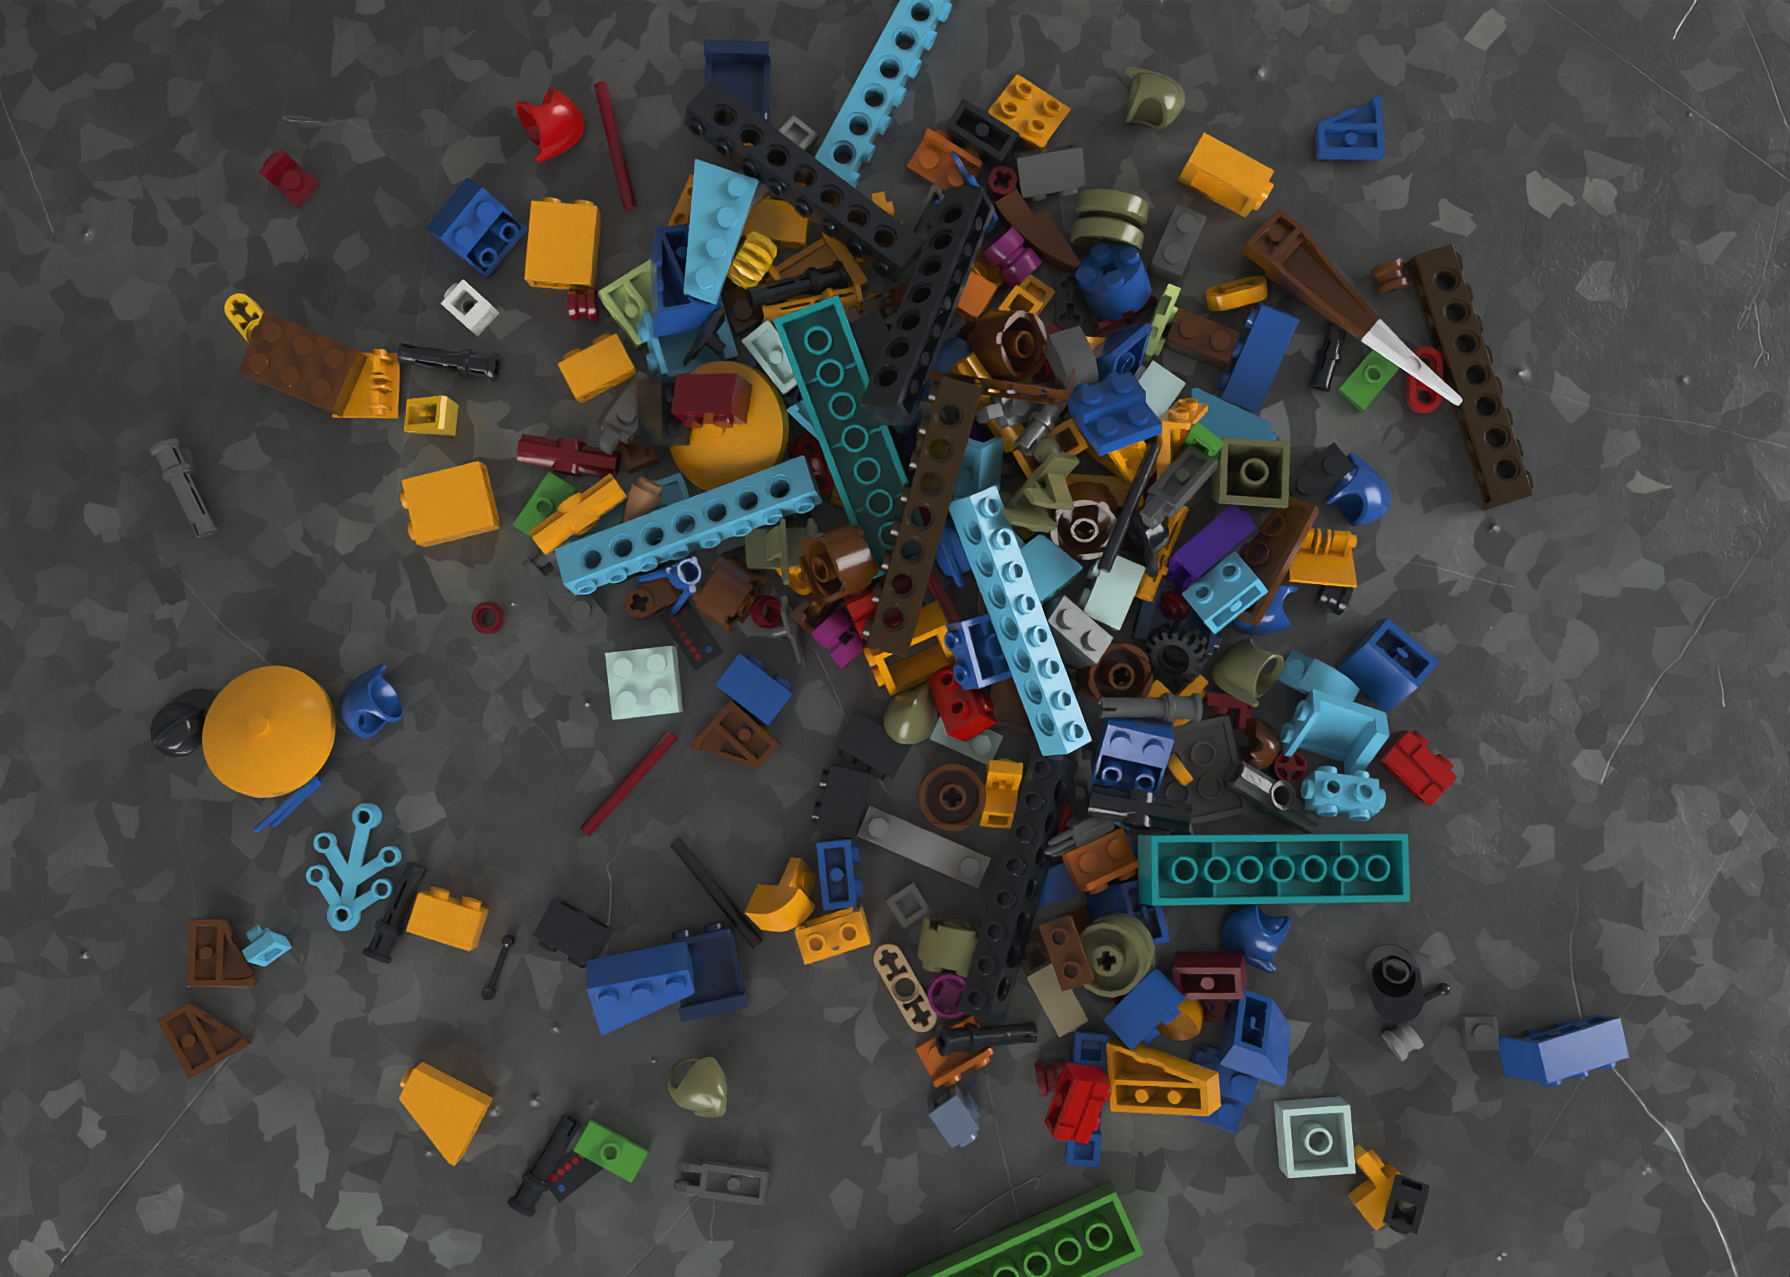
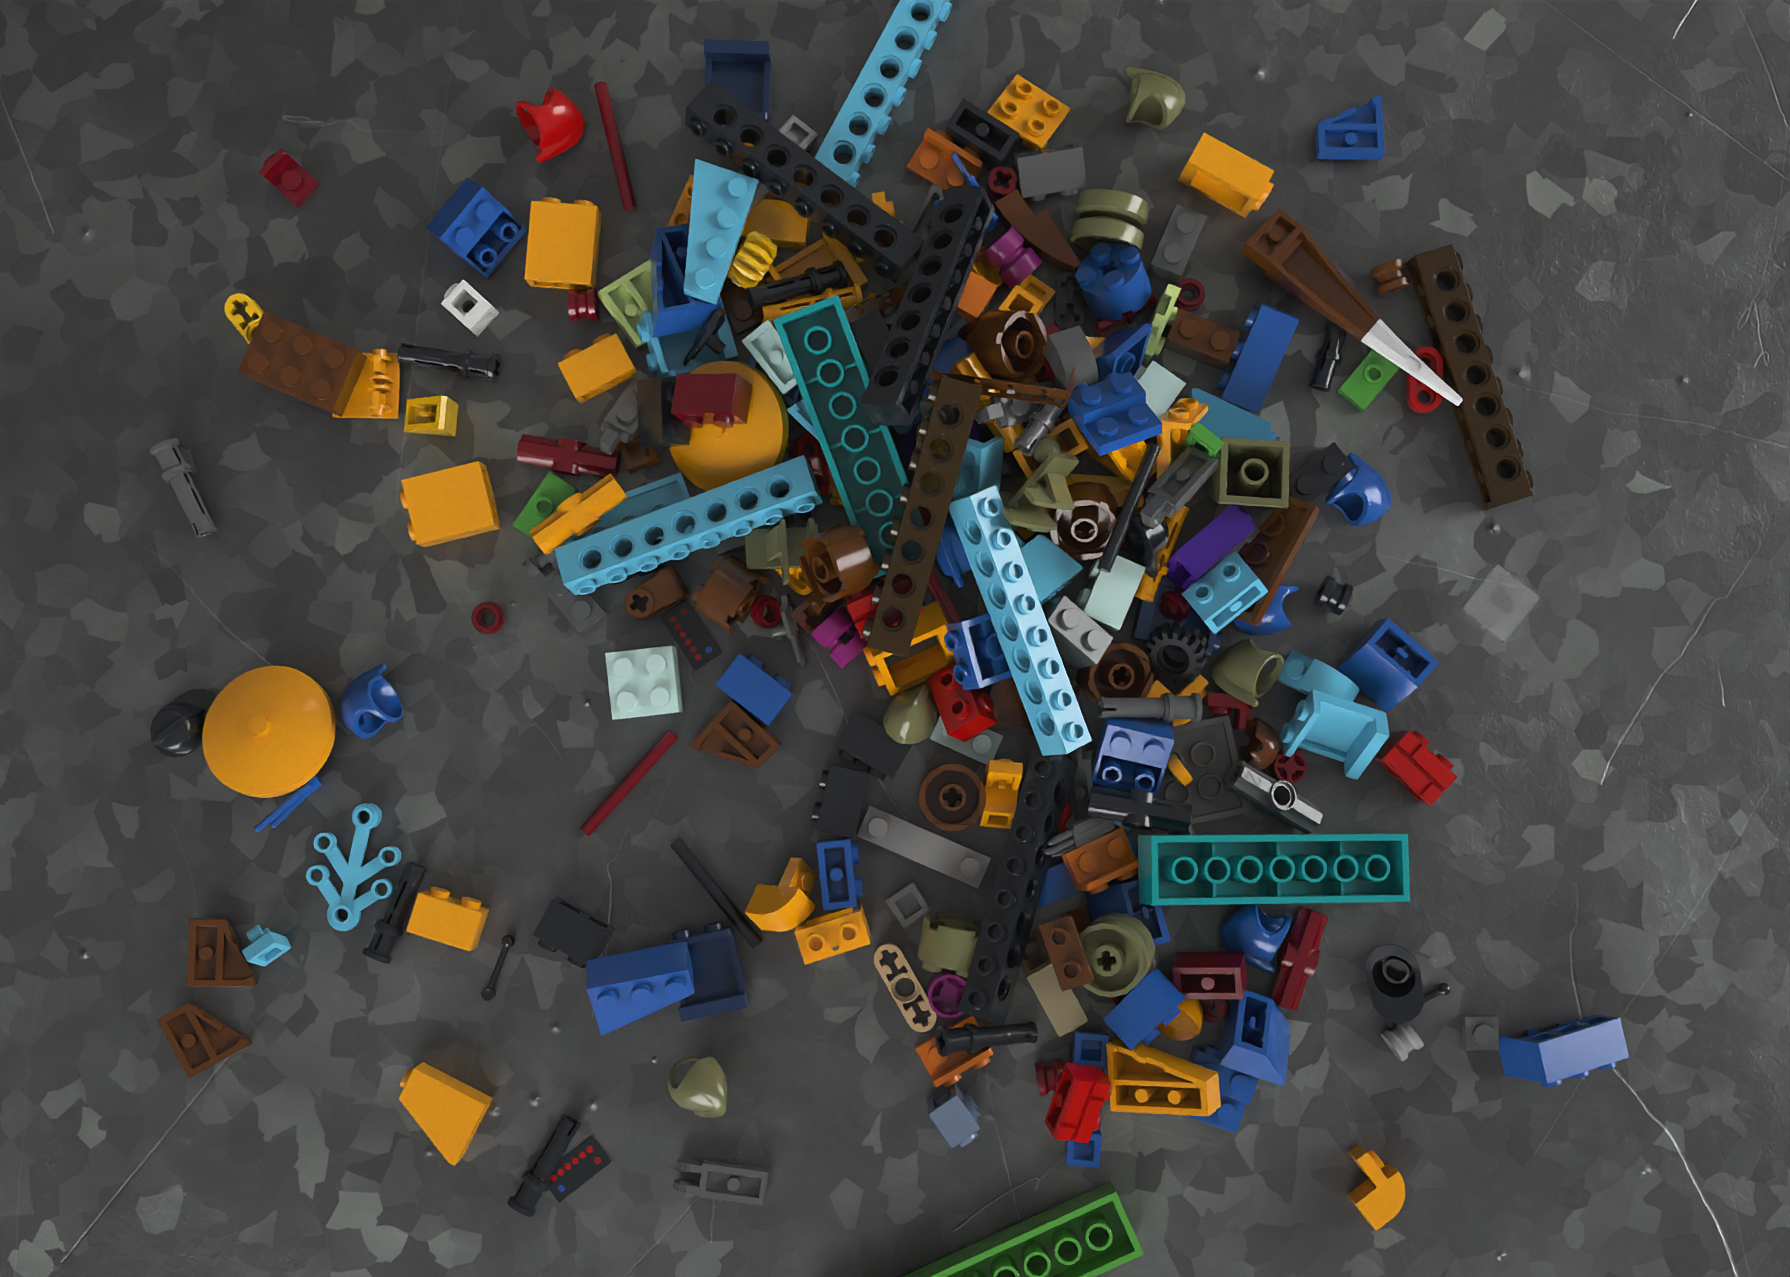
(611, 1150): bright green plate -> none
(642, 498): medium nougat cone -> none
(682, 576): blue plant -> none
(1197, 290): none -> dark red plate
(1236, 293): light orange beam -> none
(1298, 958): none -> dark red piece
(1314, 1137): light aqua brick -> none
(1325, 559): light orange hinge -> none
(1354, 794): medium azure brick -> none
(1412, 1192): black brick -> none
(1500, 603): none -> clear piece

